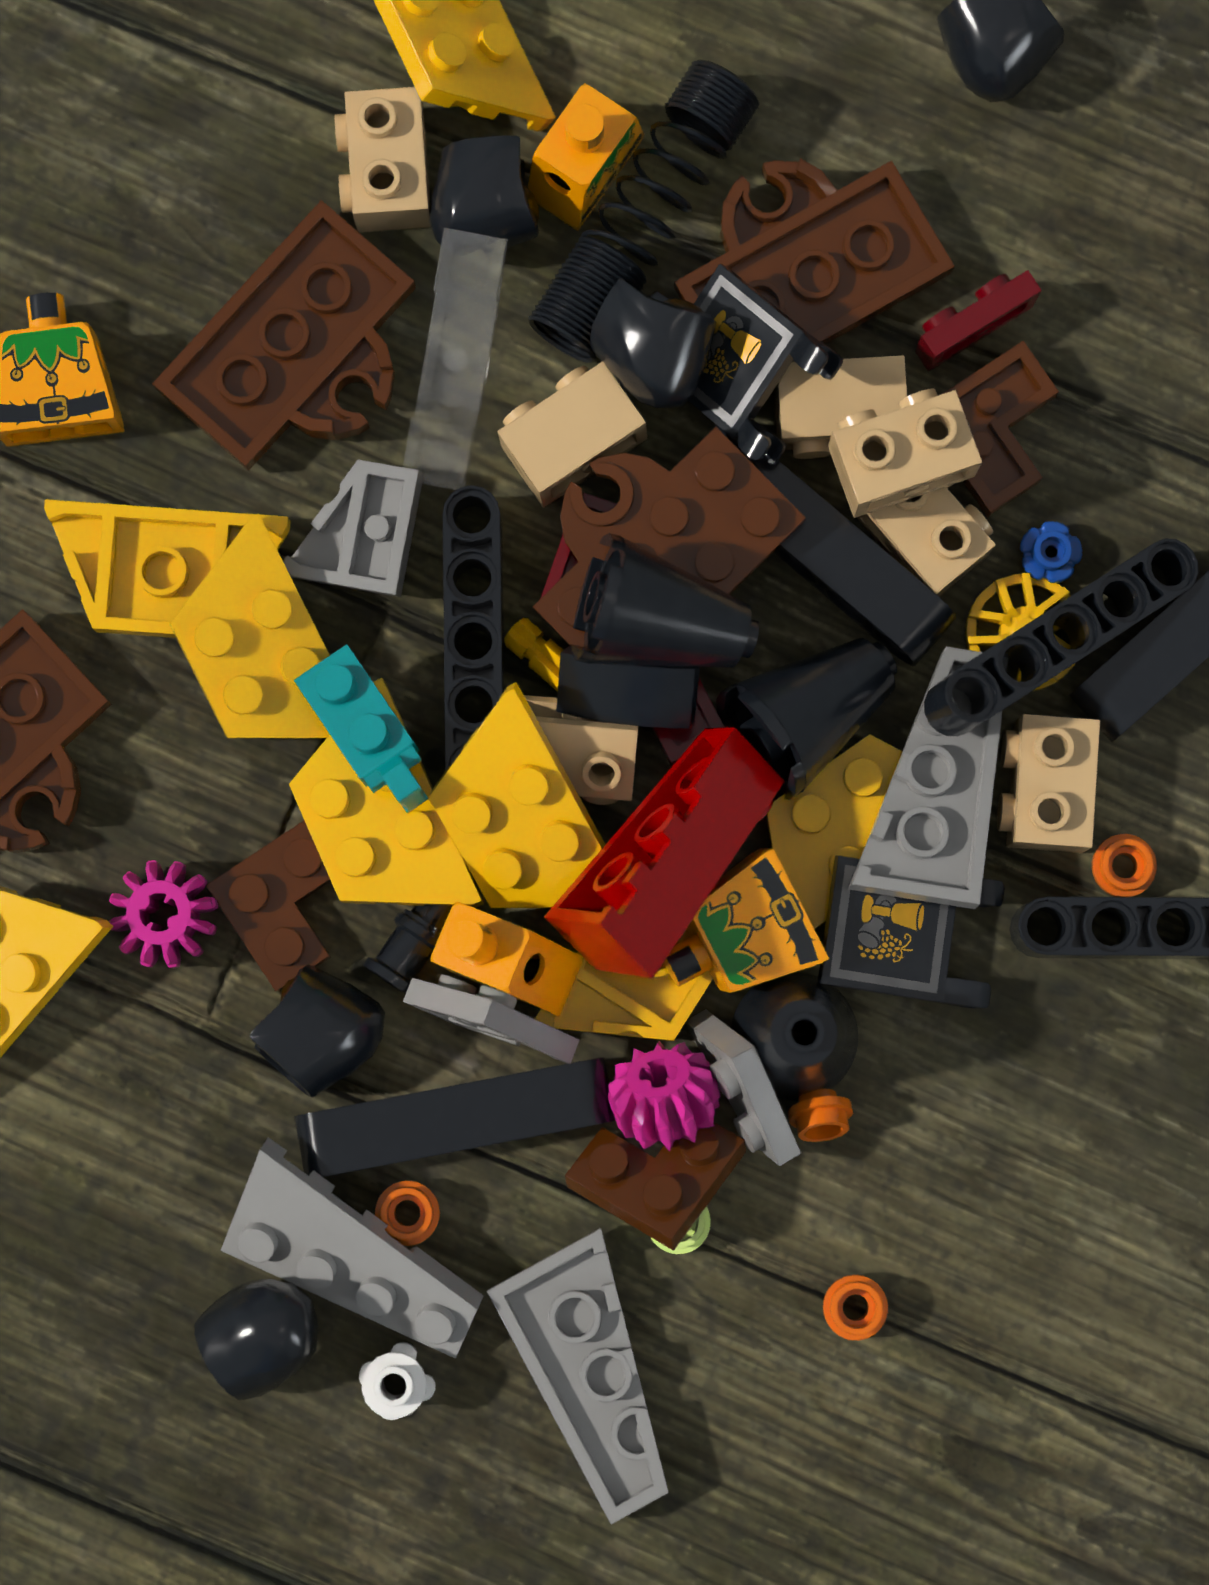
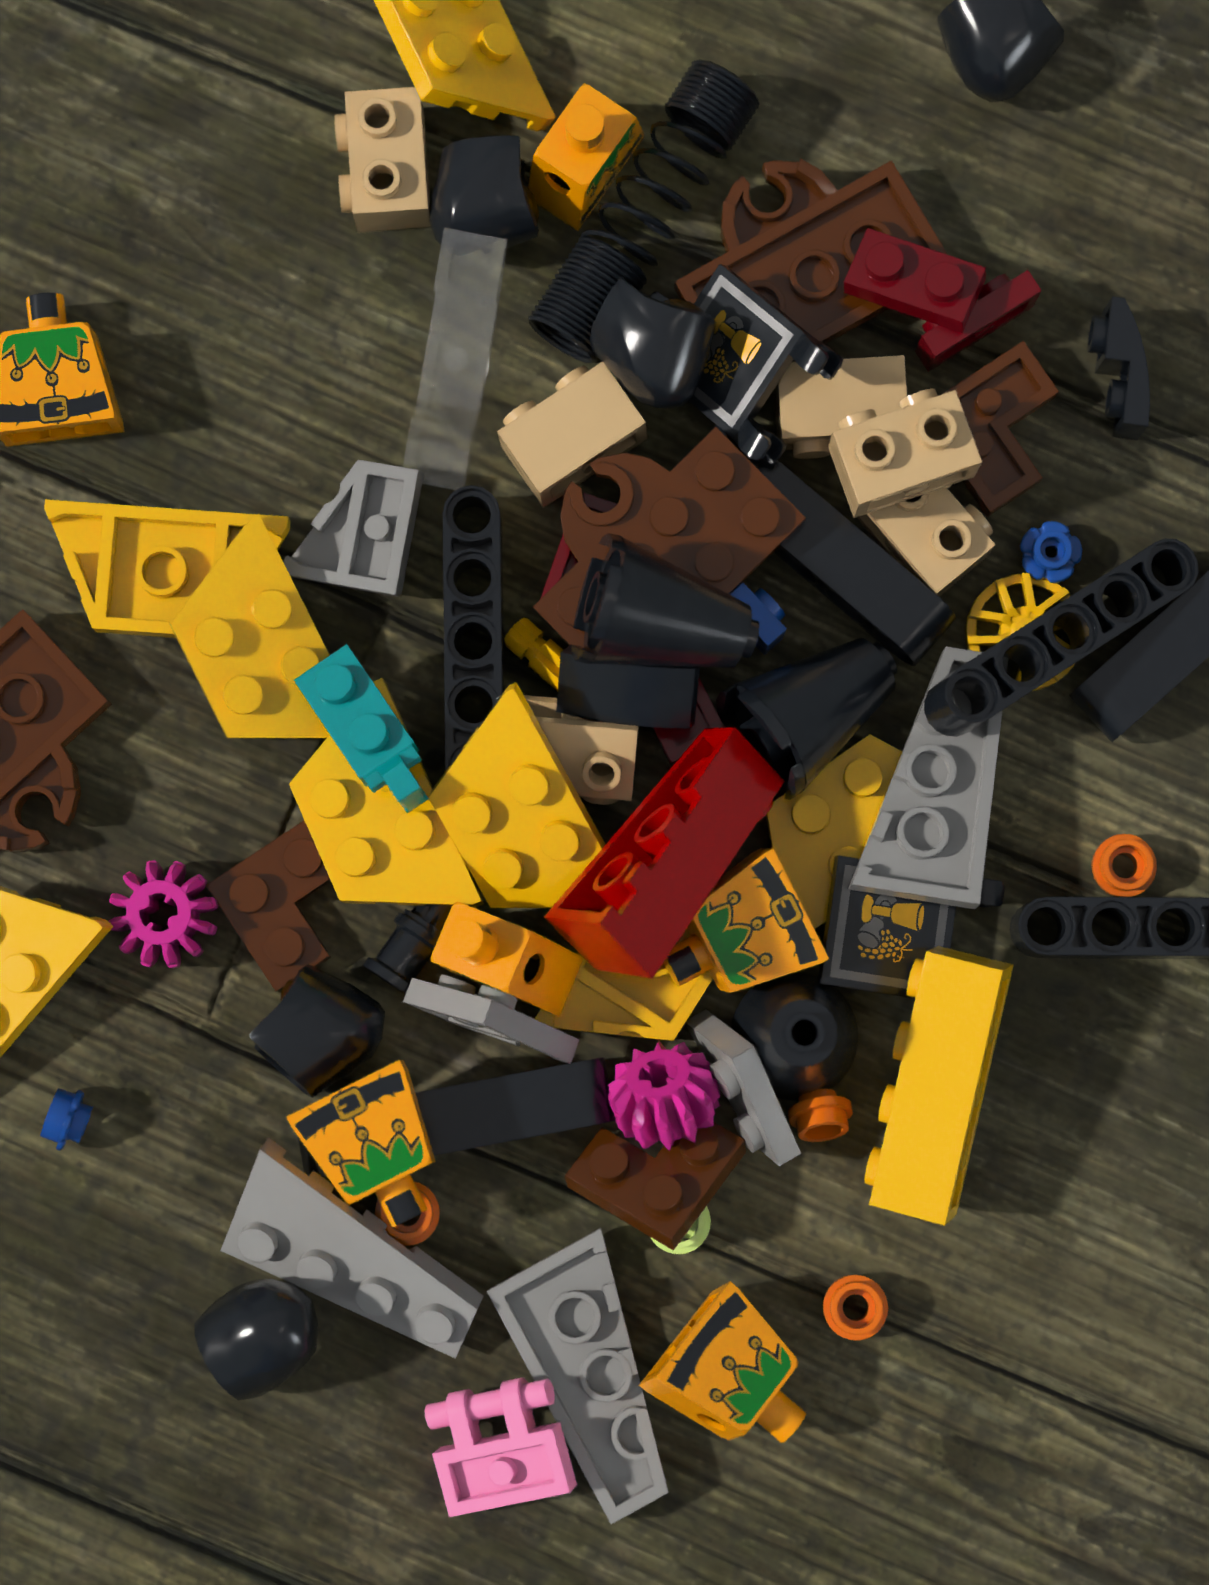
(66, 1118): none -> blue plate
(293, 342): reddish brown plate -> none
(370, 1140): none -> torso
(402, 1362): white brick -> none
(502, 1467): none -> bright pink plate
(728, 1370): none -> light orange torso
(768, 614): none -> blue plate
(914, 280): none -> dark red plate
(938, 1084): none -> yellow brick
(1050, 783): tan brick -> none
(1121, 354): none -> black slope

